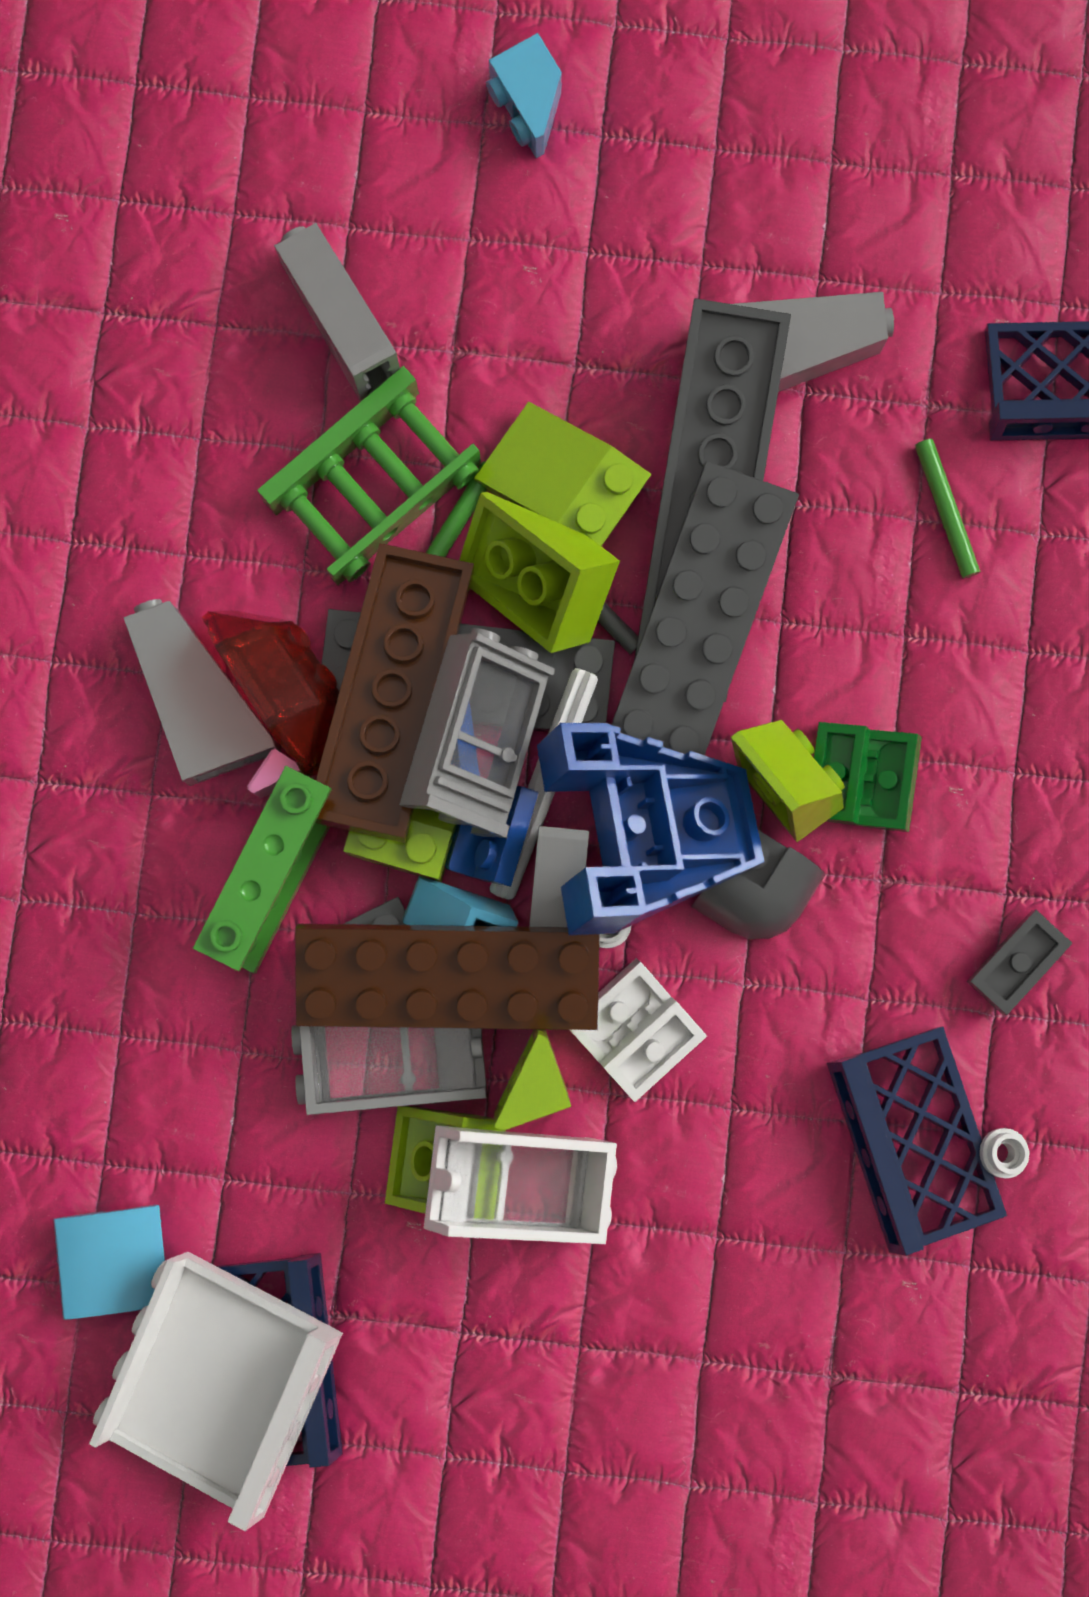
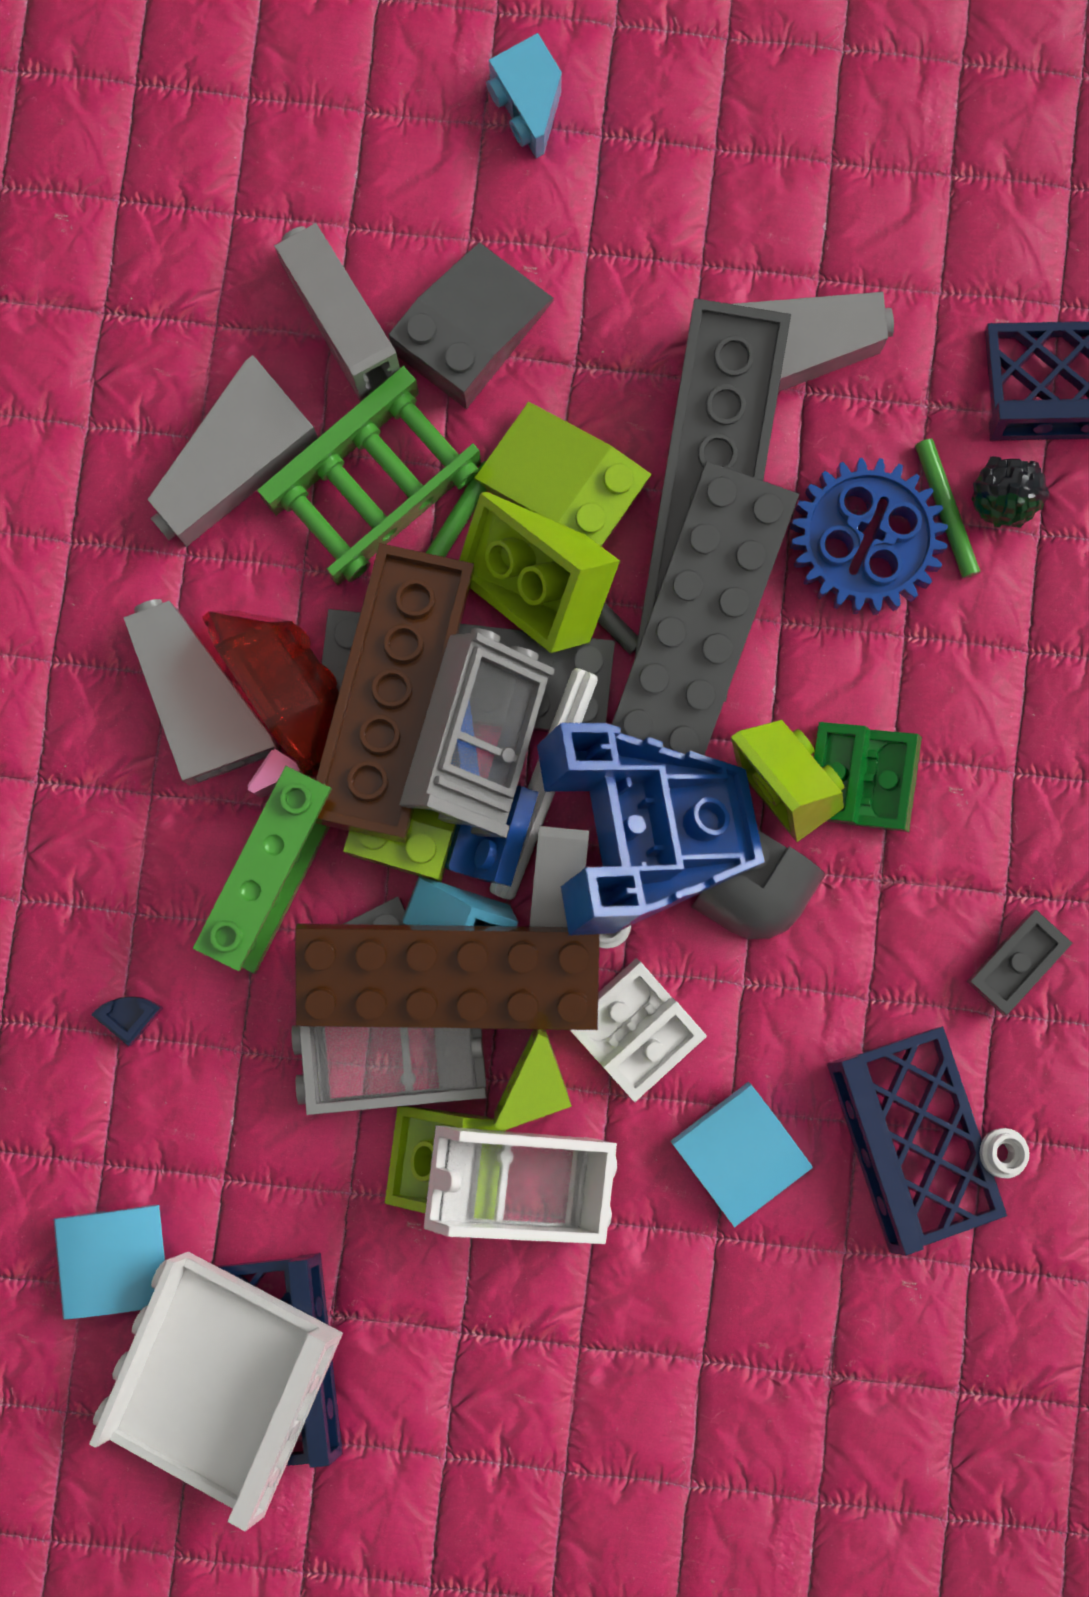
(127, 1017): none -> dark blue tile
(231, 454): none -> light grey slope
(468, 323): none -> dark grey slope
(741, 1154): none -> medium azure slope
(906, 553): none -> blue gear
(1009, 491): none -> piece

